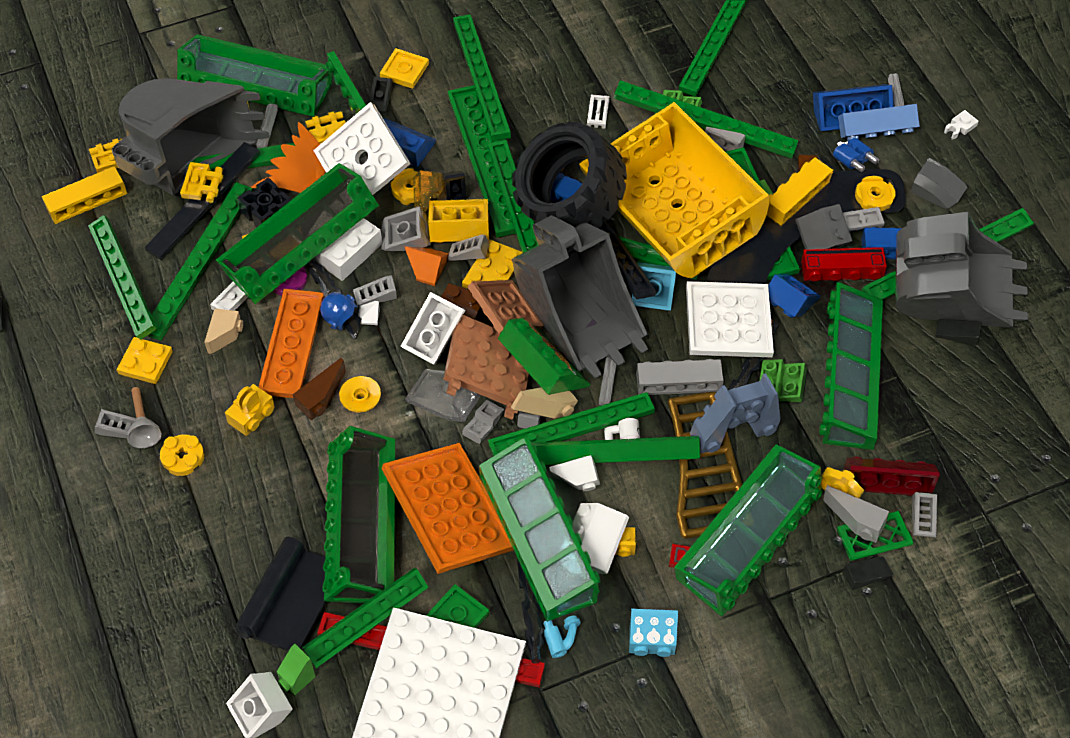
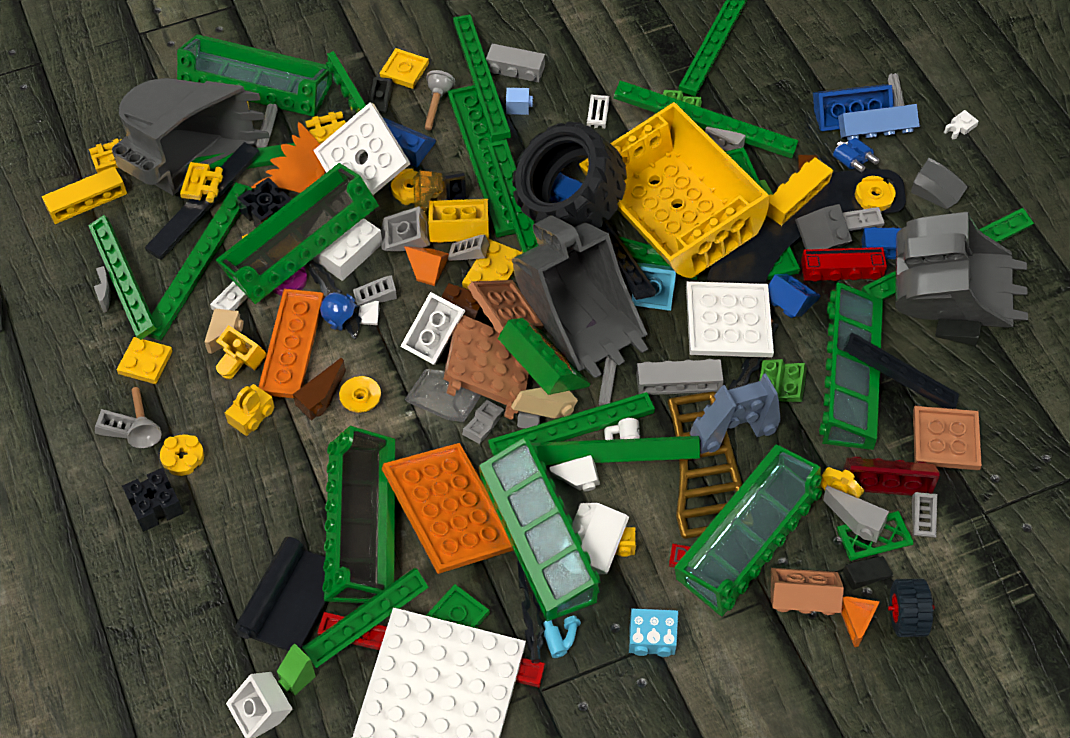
(103, 290): none -> light grey slope
(152, 499): none -> black brick
(238, 351): none -> yellow brick
(439, 84): none -> light grey piece
(515, 62): none -> light grey brick
(518, 101): none -> light blue brick
(806, 591): none -> nougat slope
(858, 616): none -> orange slope
(901, 371): none -> black plate
(911, 607): none -> black wheel
(947, 437): none -> nougat plate

